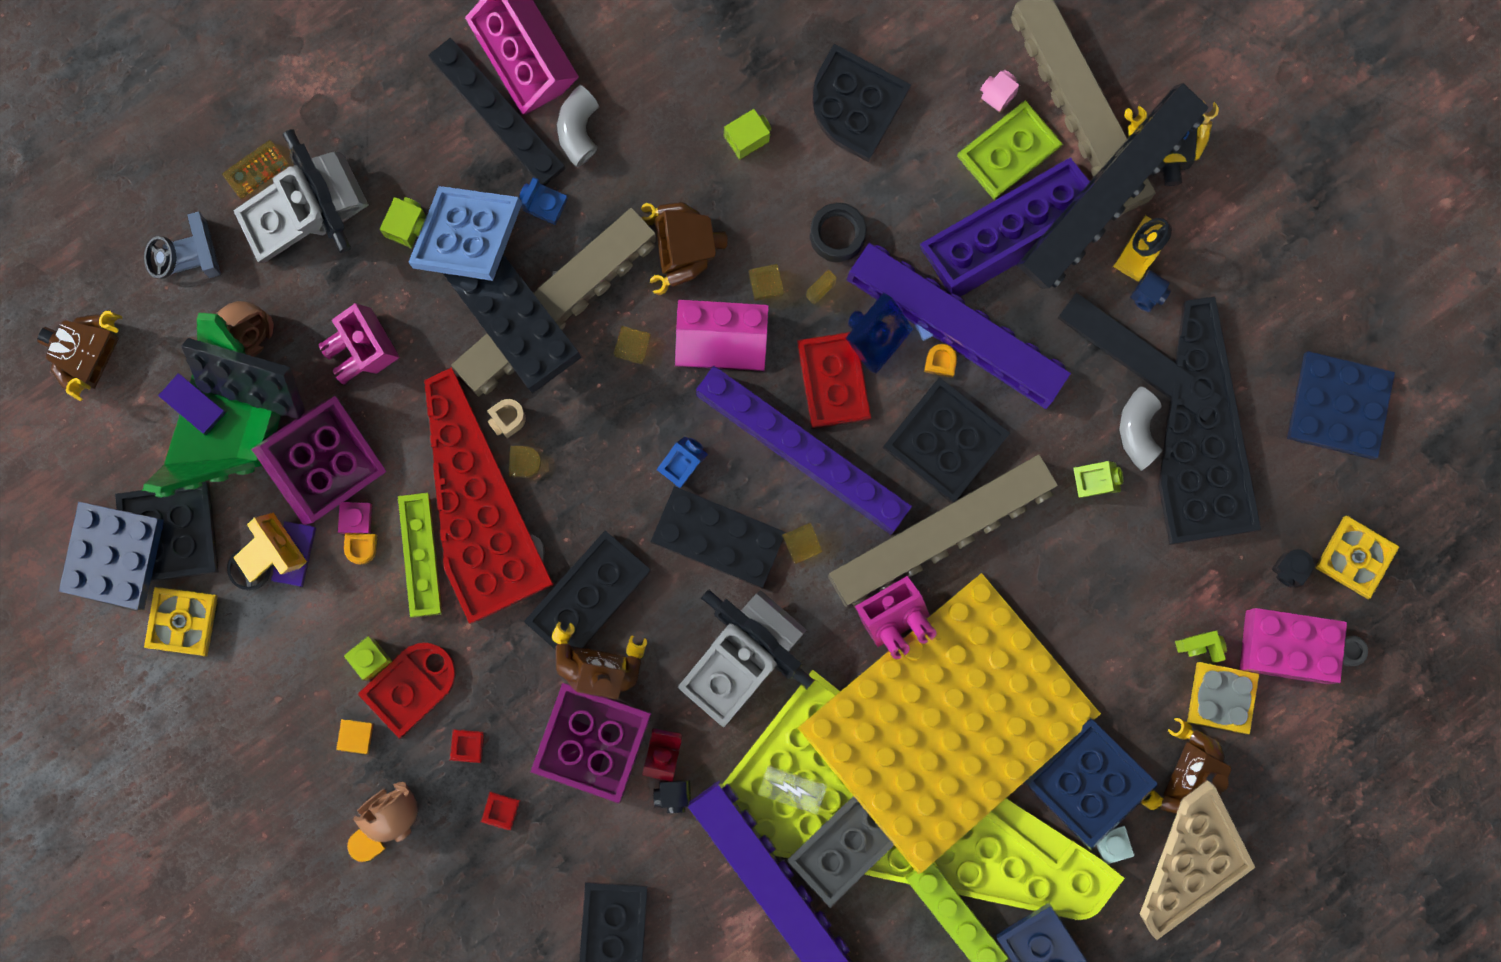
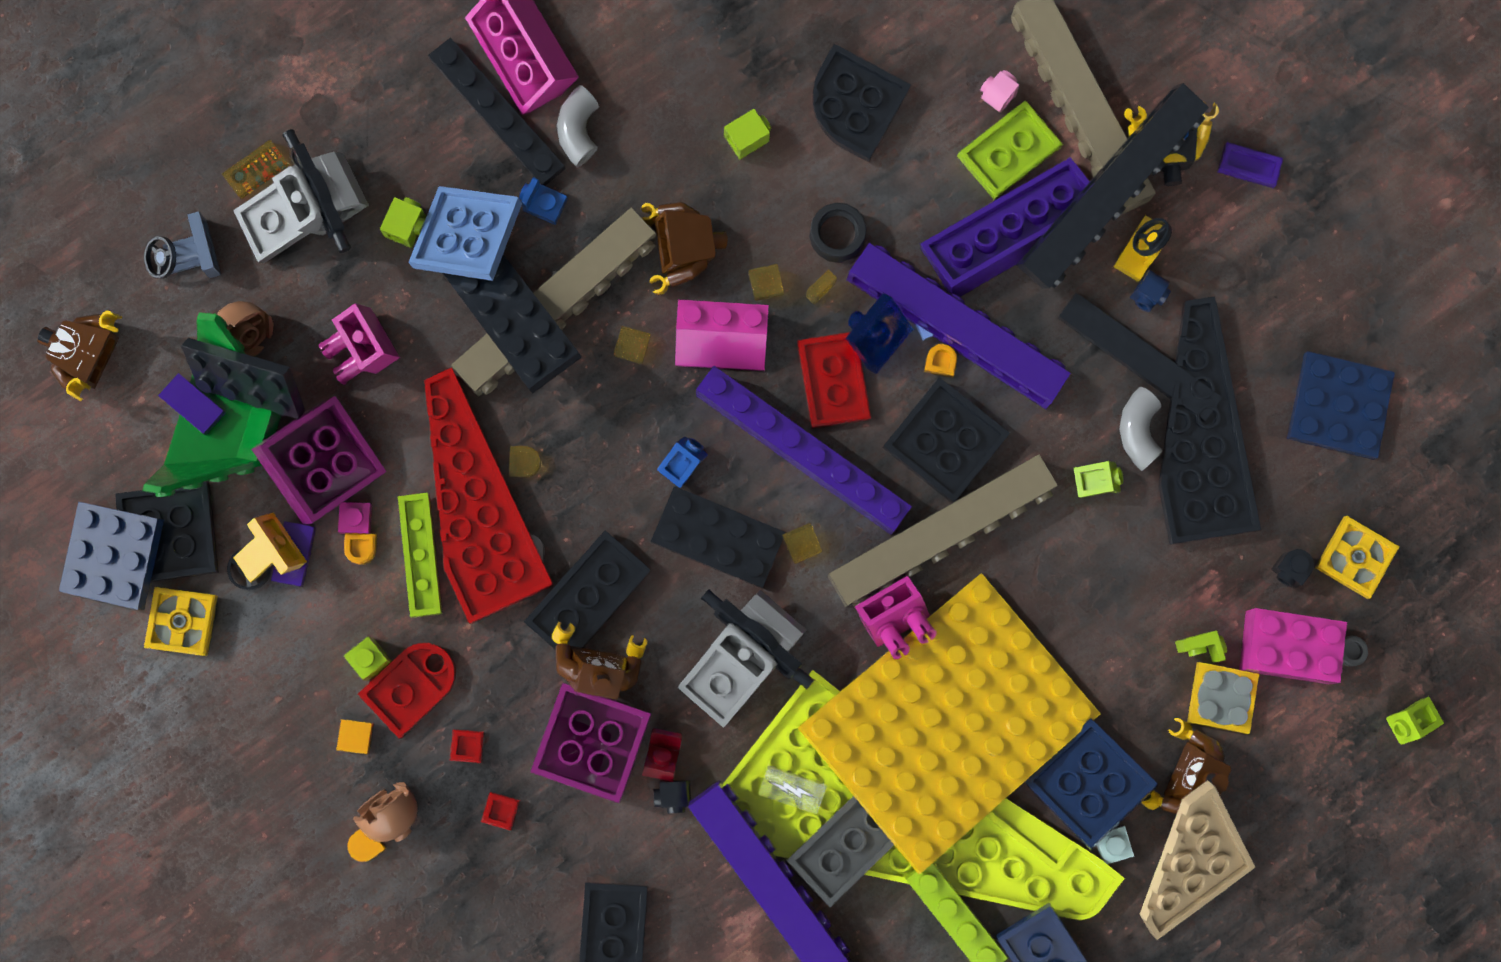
(506, 417): tan plate -> none
(1250, 165): none -> dark purple tile
(1415, 721): none -> lime bracket

